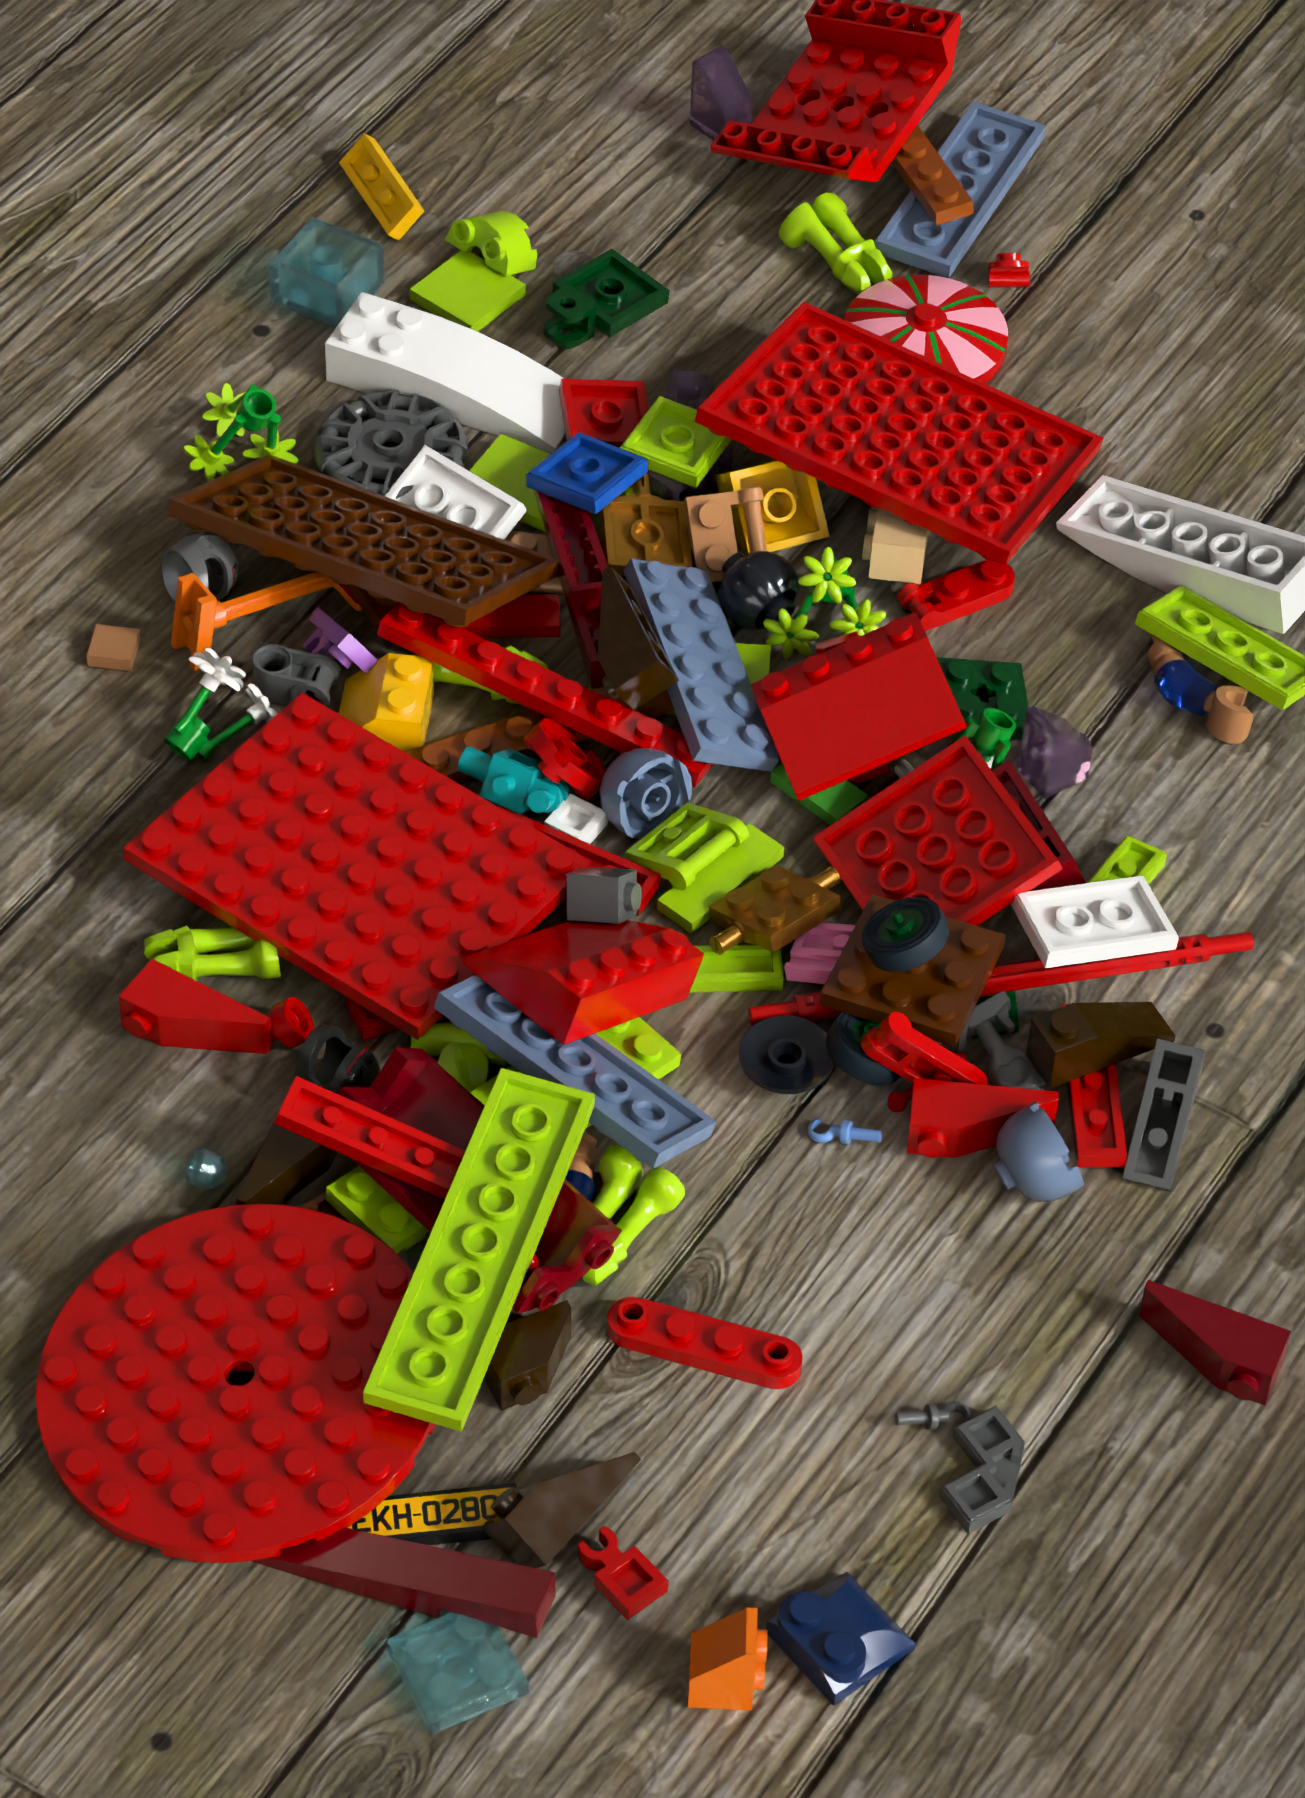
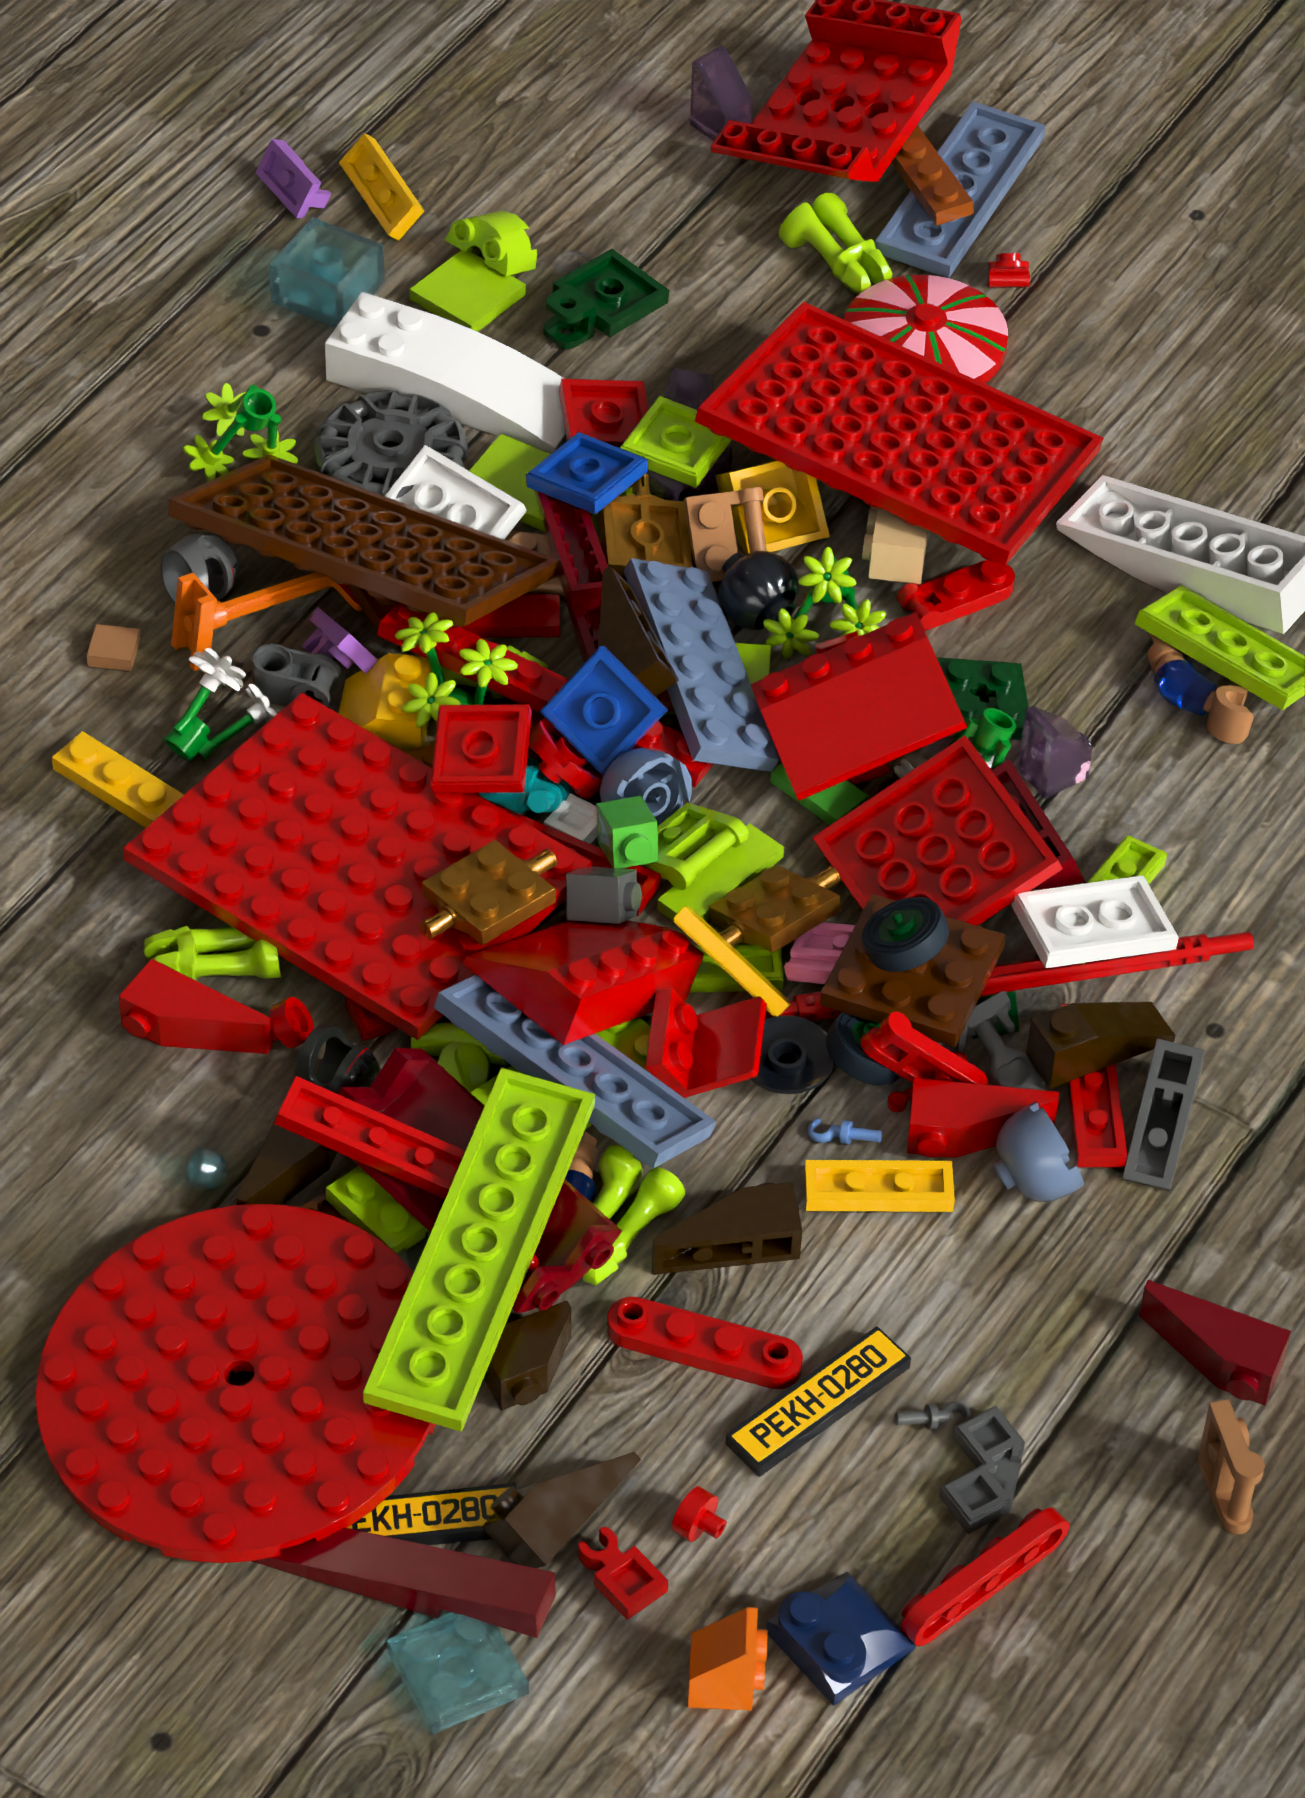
(114, 779): none -> yellow plate
(291, 179): none -> medium lavender plate
(442, 692): none -> lime plant
(481, 748): none -> red plate
(488, 893): none -> pearl gold plate
(603, 710): none -> blue tile
(627, 832): none -> bright green brick
(698, 1515): none -> red tile
(704, 1049): none -> red bracket
(731, 960): none -> yellow tile
(739, 1230): none -> dark brown slope
(817, 1401): none -> tile
(879, 1185): none -> yellow plate
(994, 1569): none -> red plate
(1229, 1466): none -> medium nougat plate

